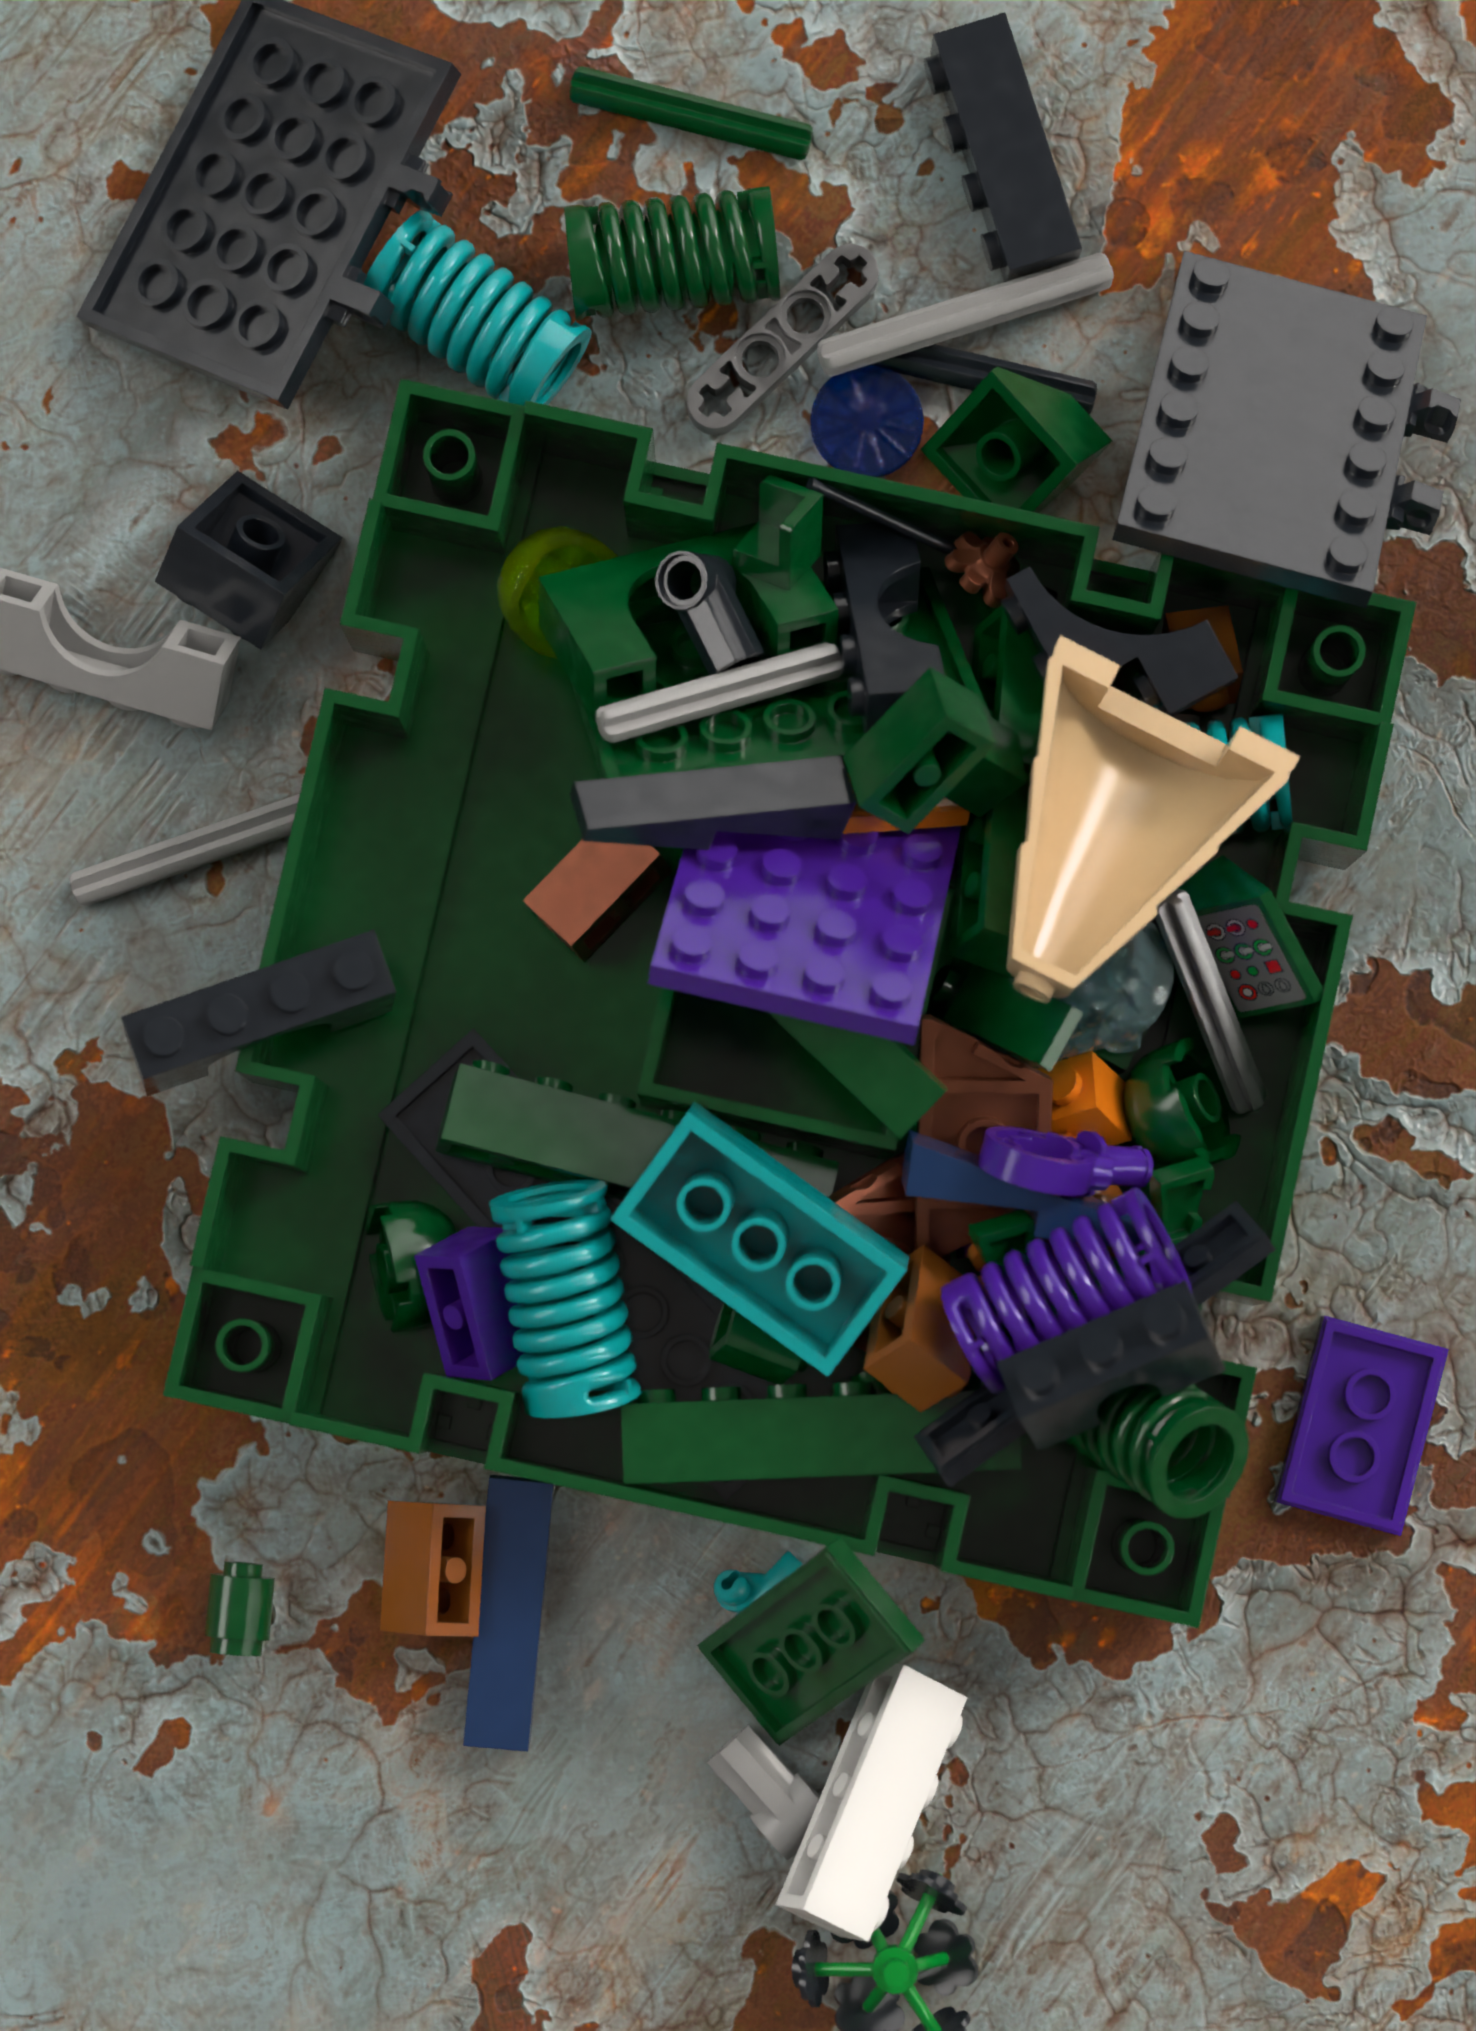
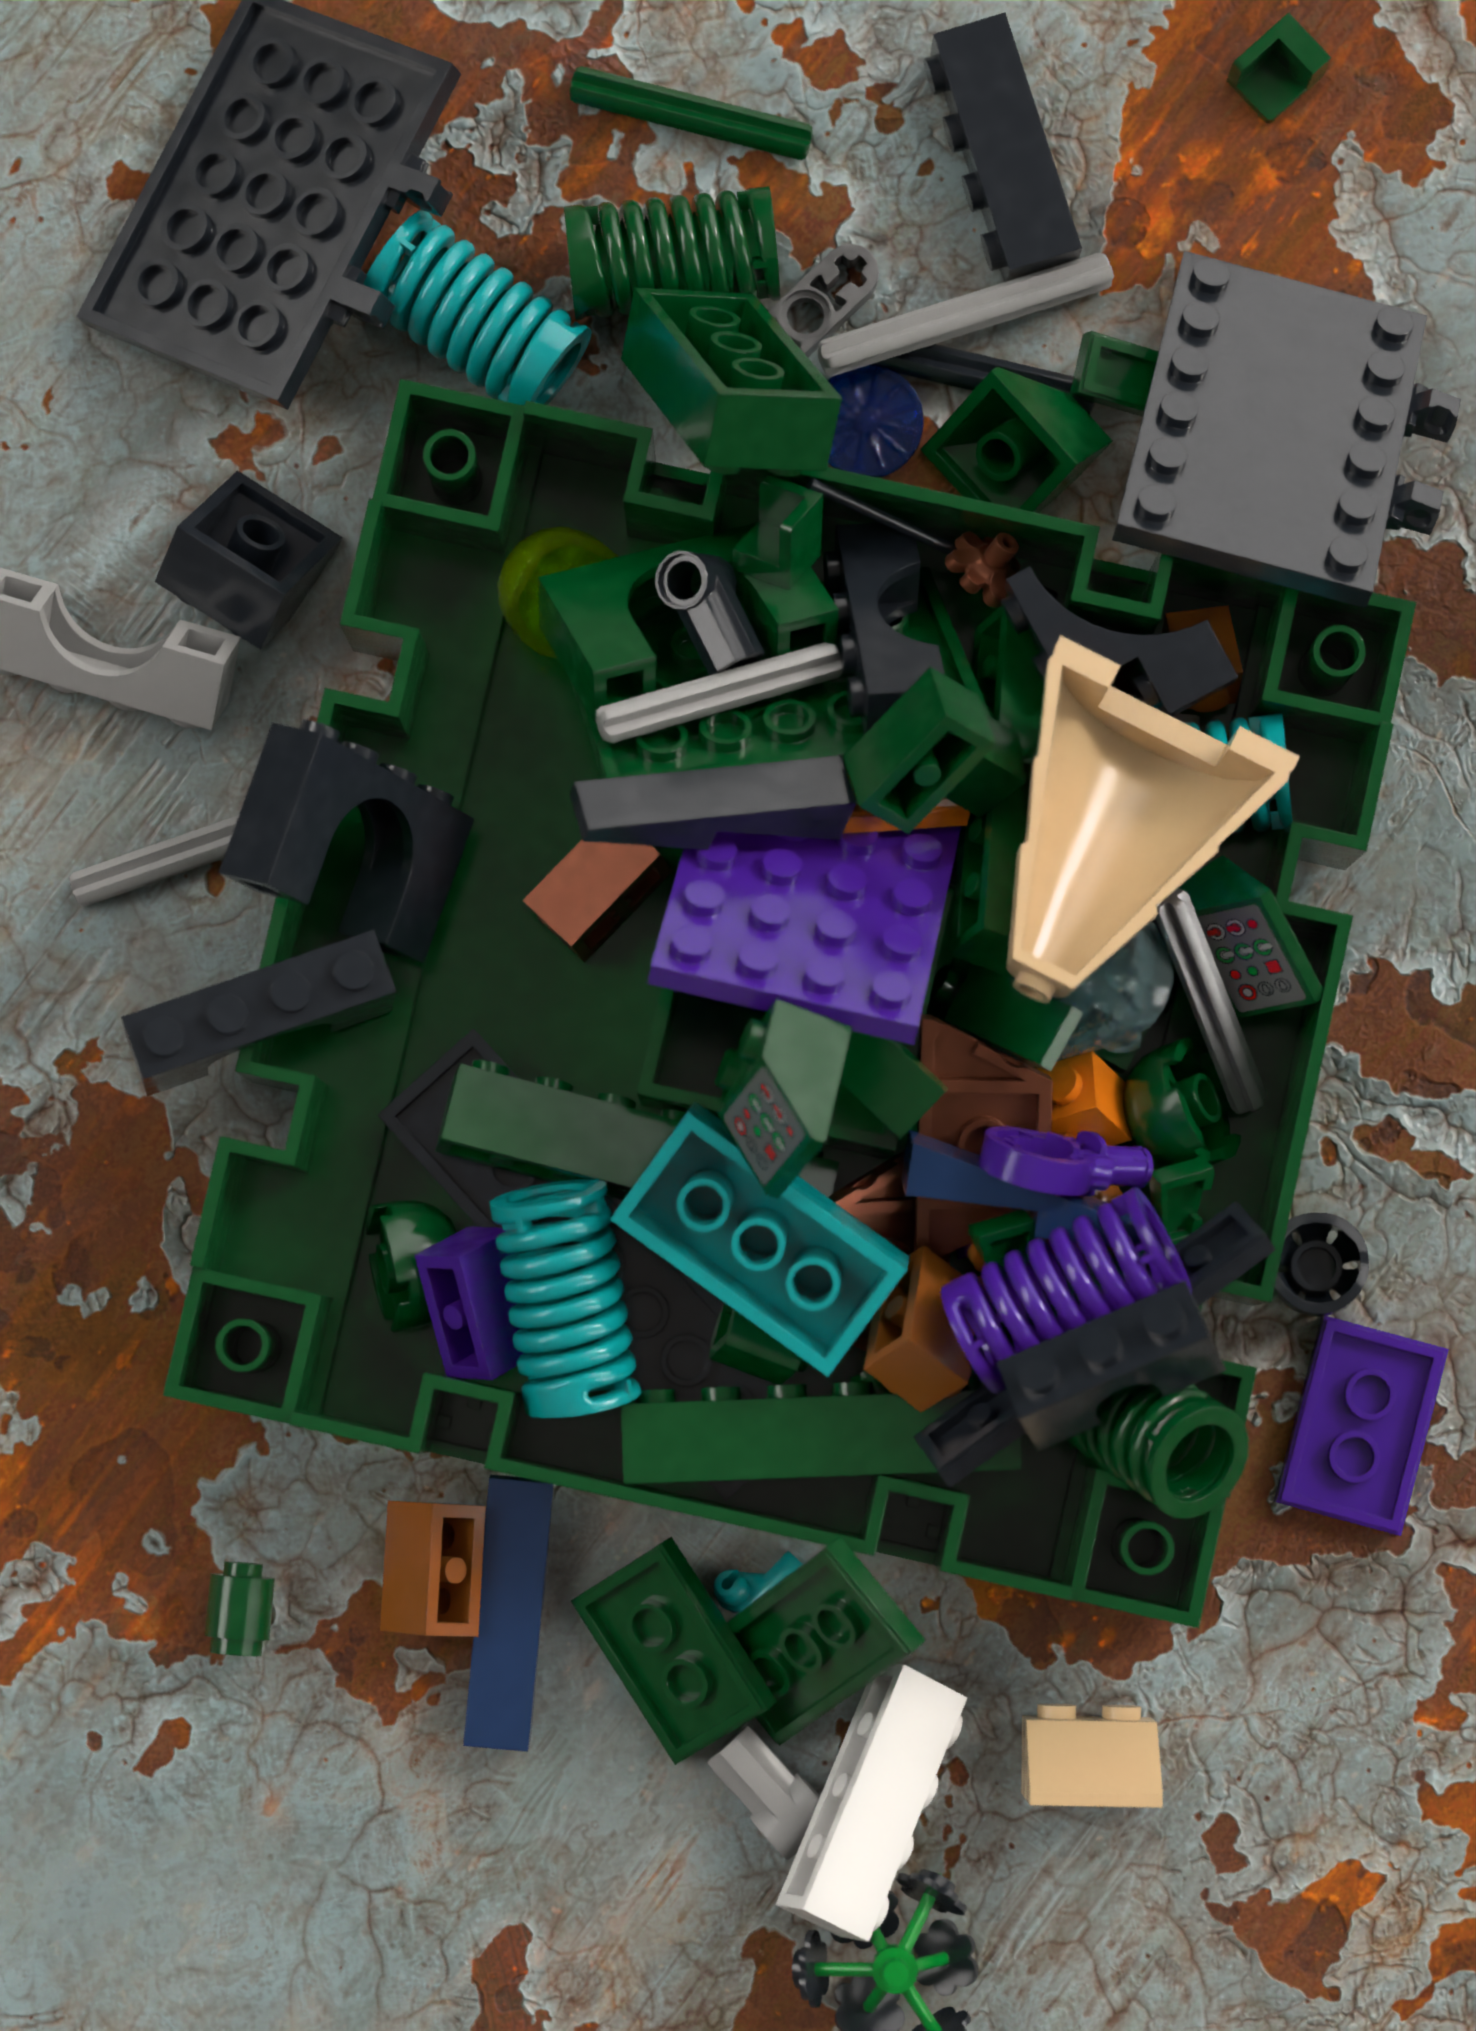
(297, 802): none -> black arch
(673, 1651): none -> dark green tile
(731, 381): none -> dark green brick
(782, 1091): none -> dark green slope
(1090, 1758): none -> tan slope
(1113, 372): none -> dark green tile
(1278, 68): none -> dark green panel
(1318, 1266): none -> black helmet

